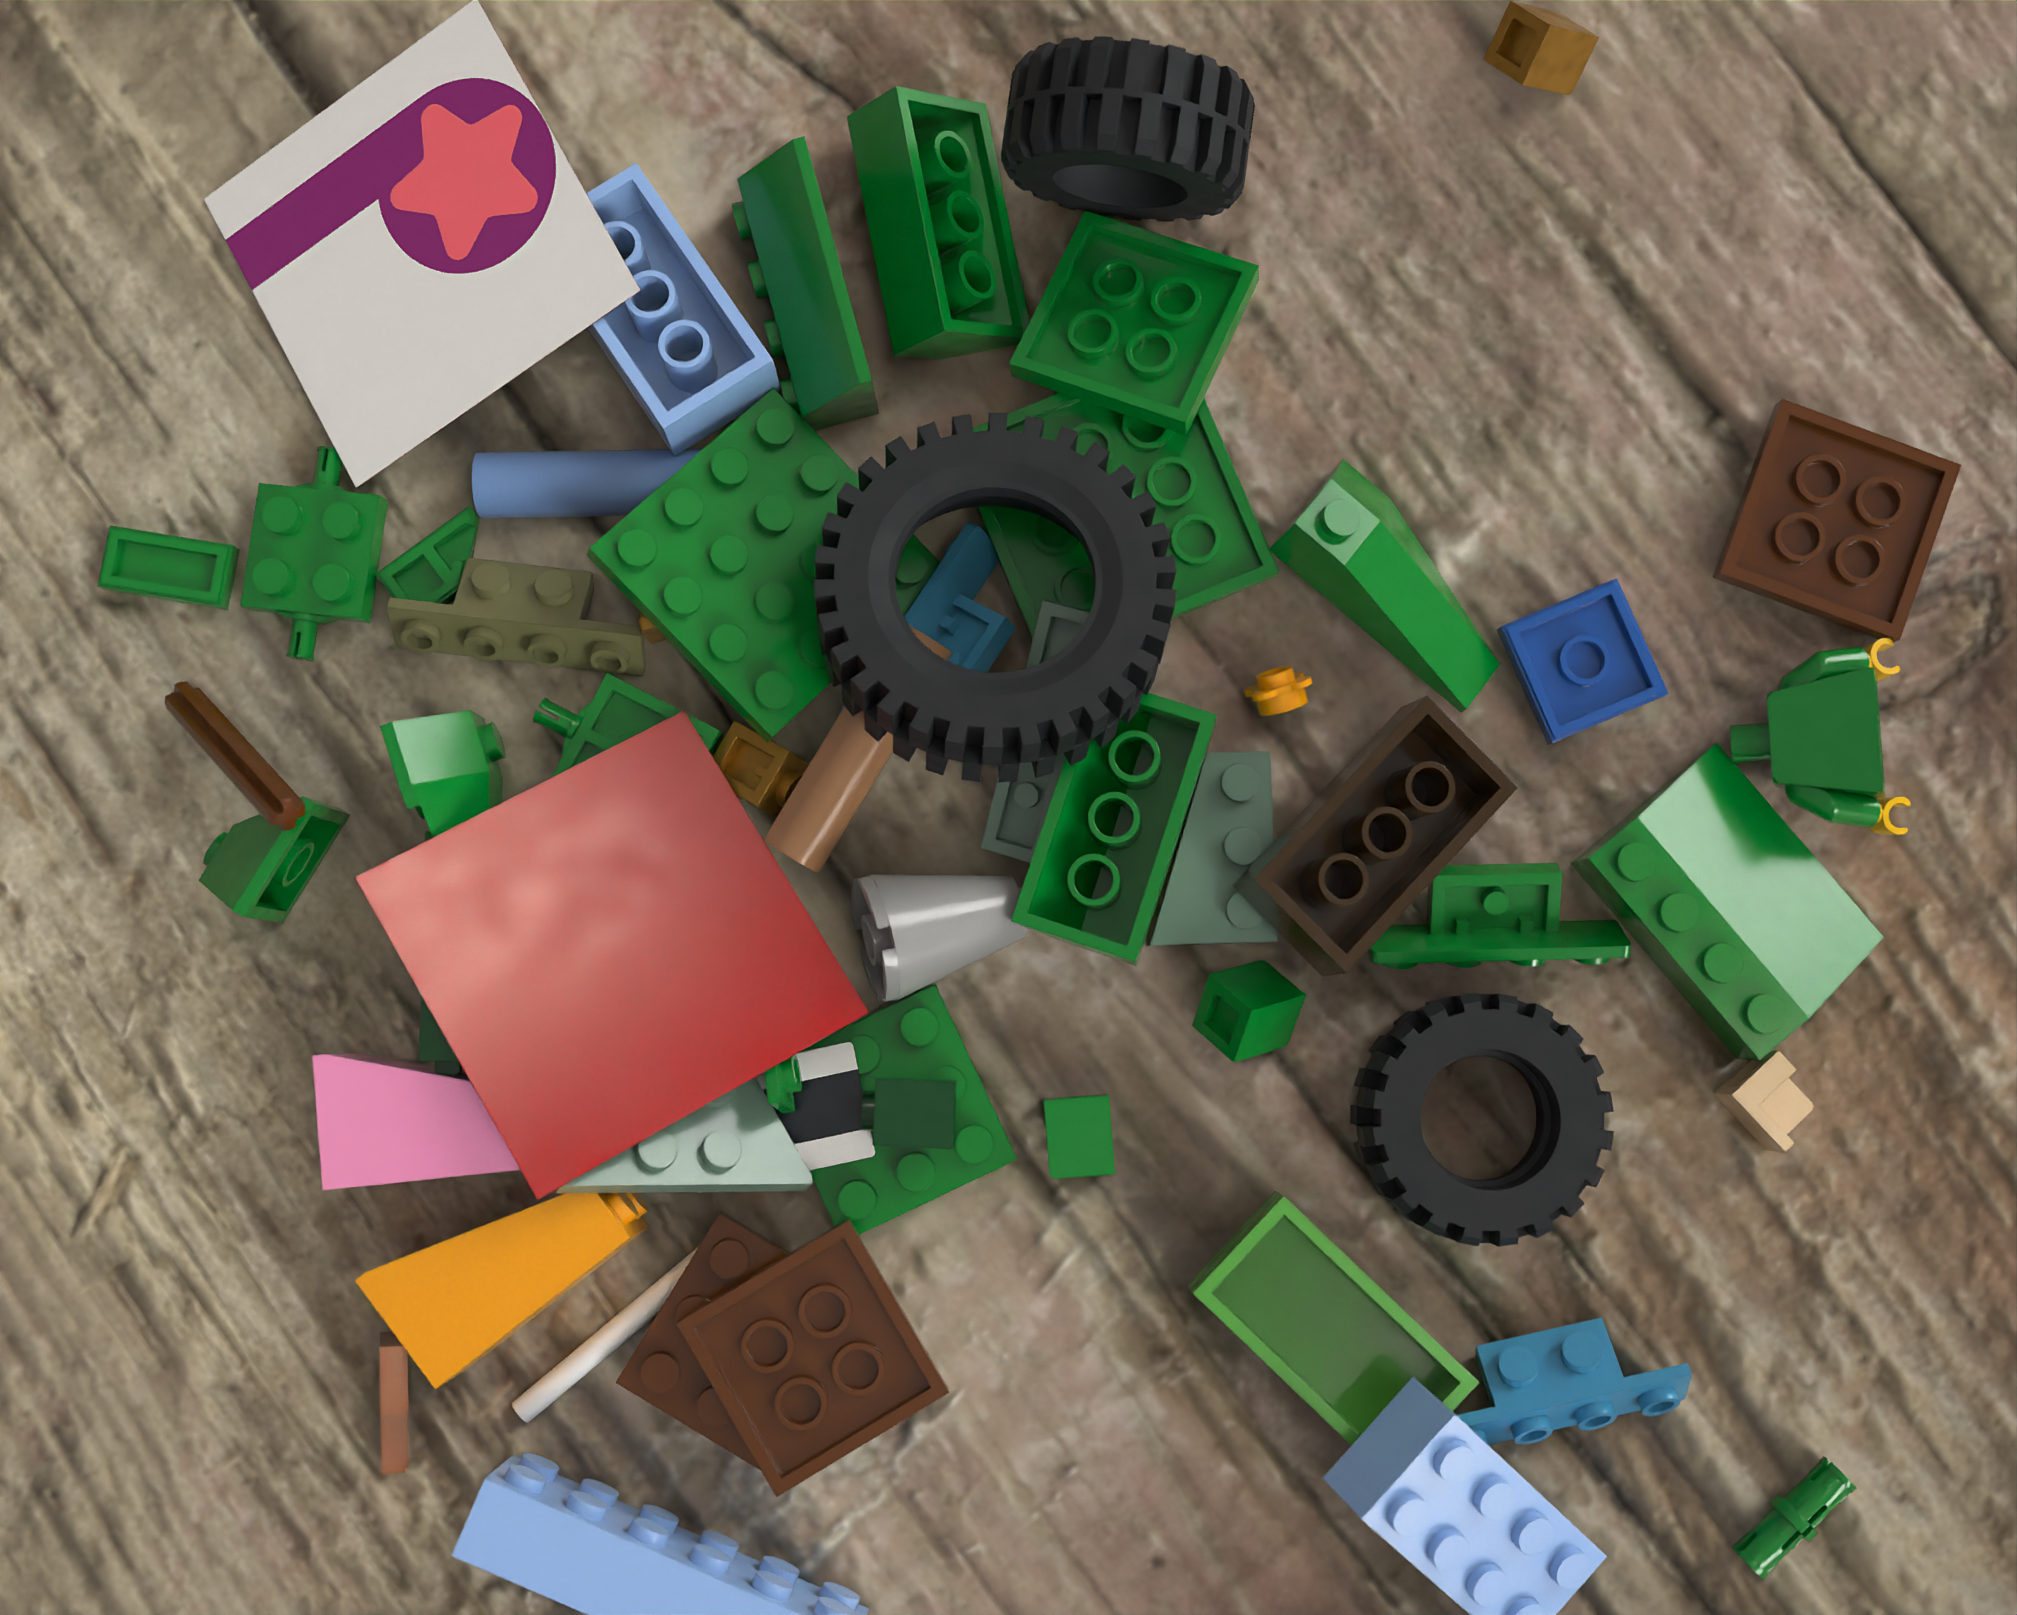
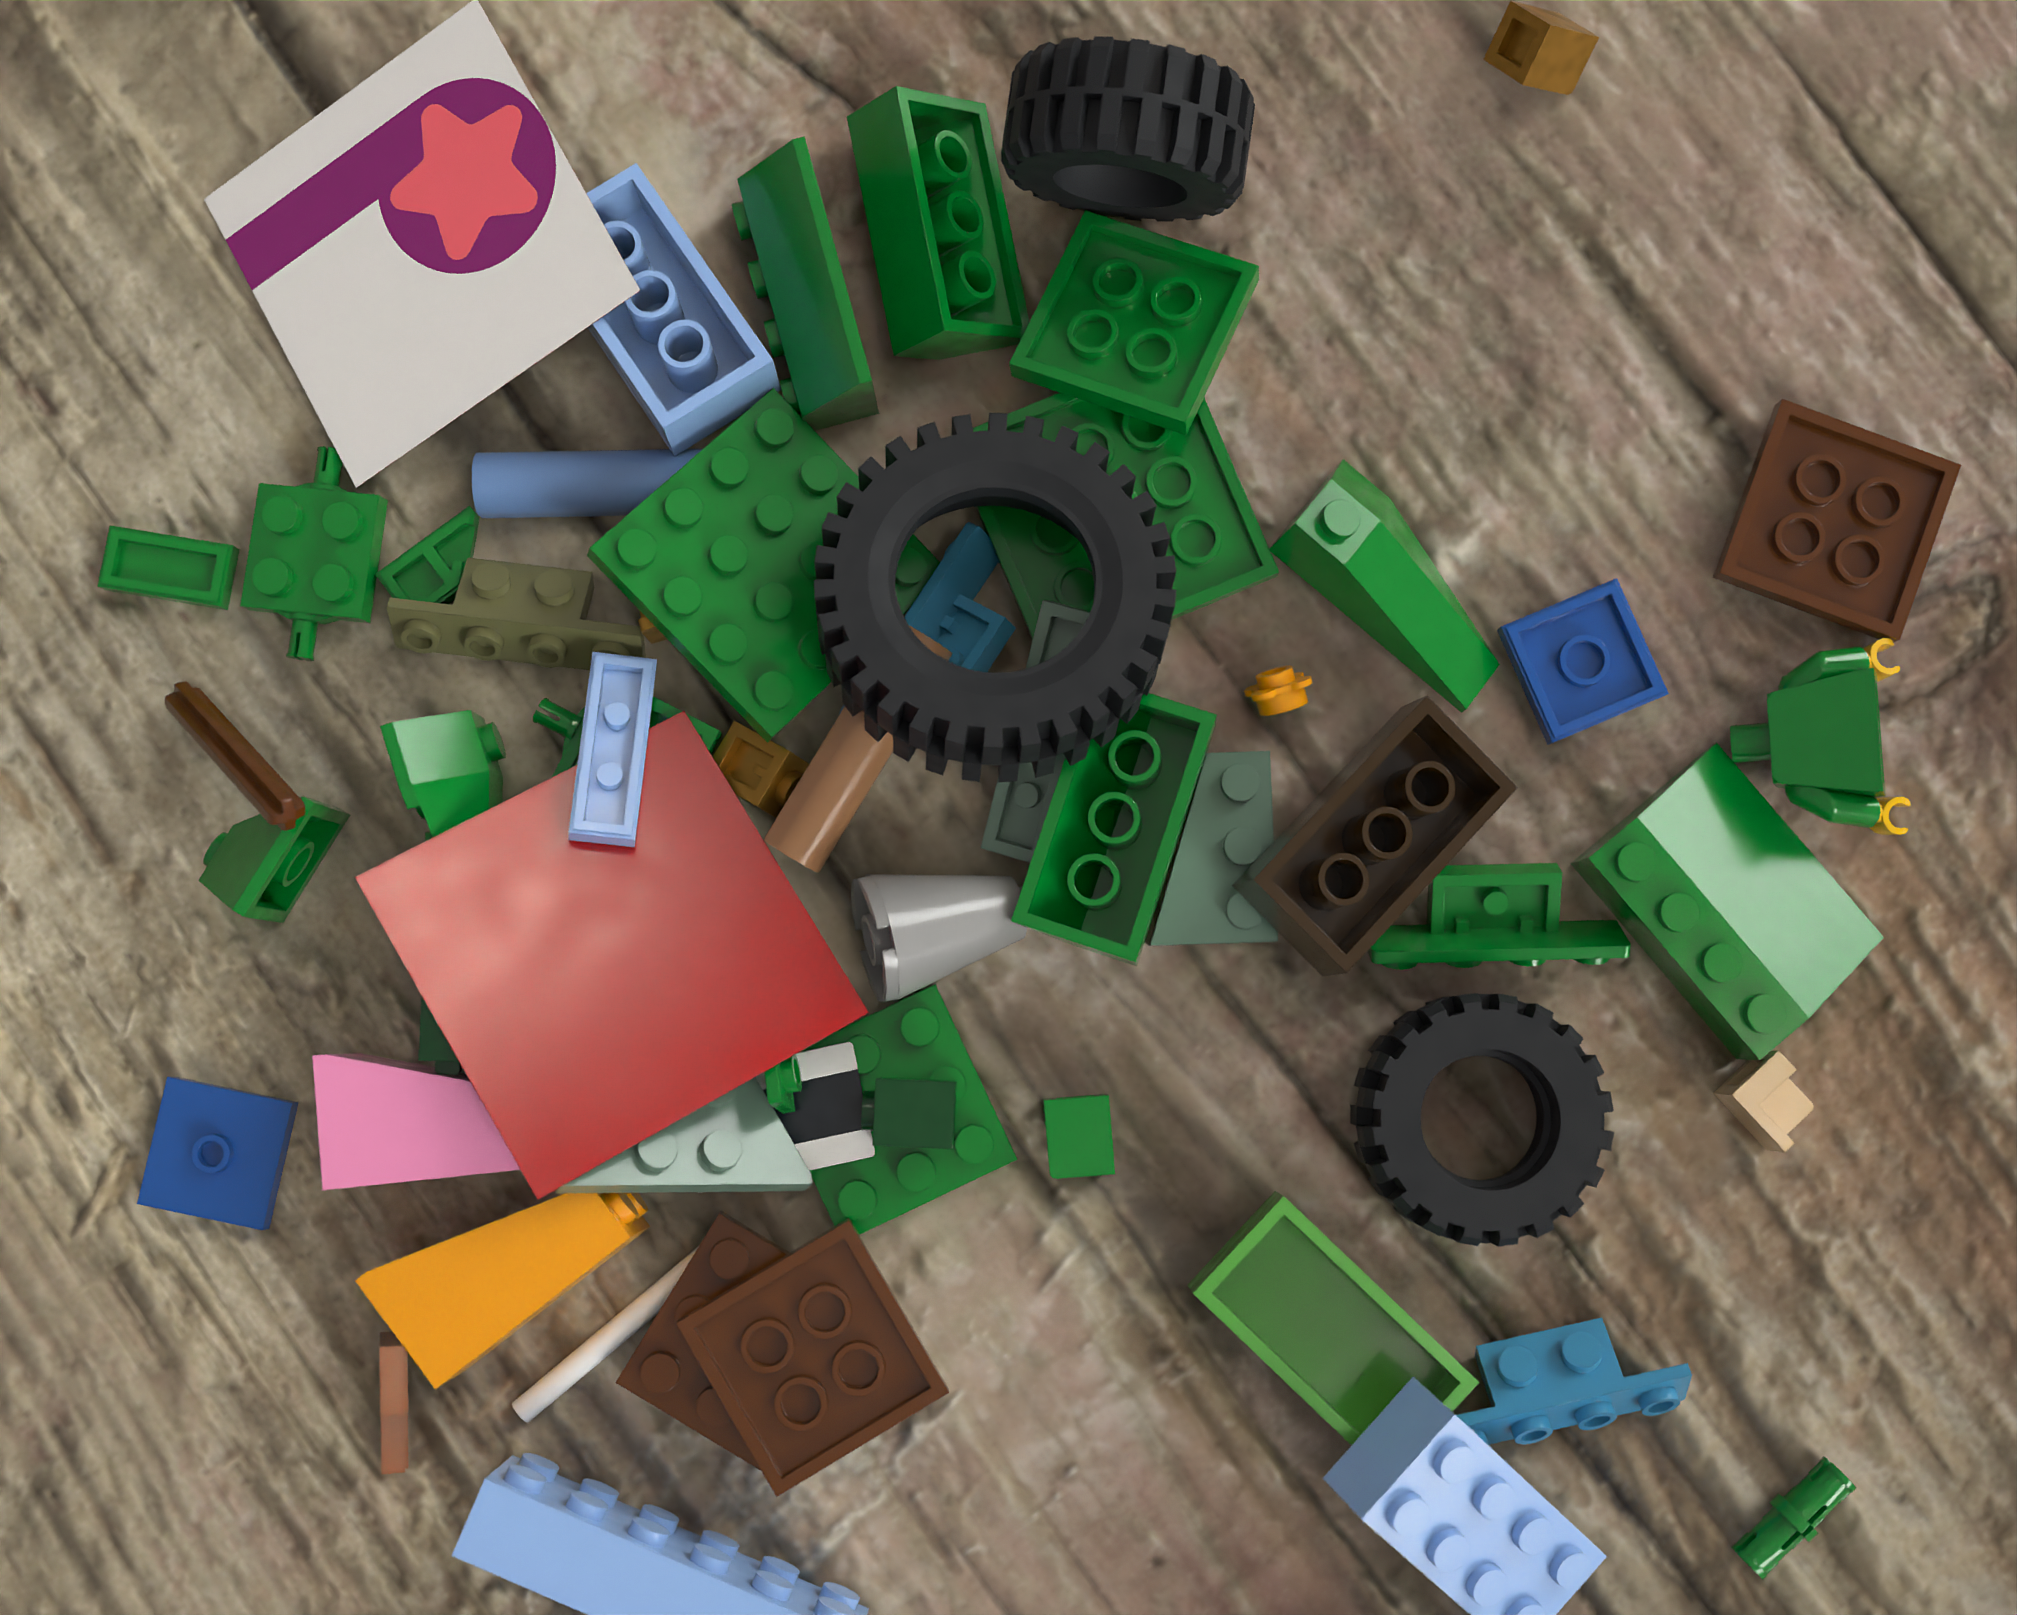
(217, 1153): none -> blue plate
(613, 749): none -> light blue tile
(1248, 1010): green panel -> none

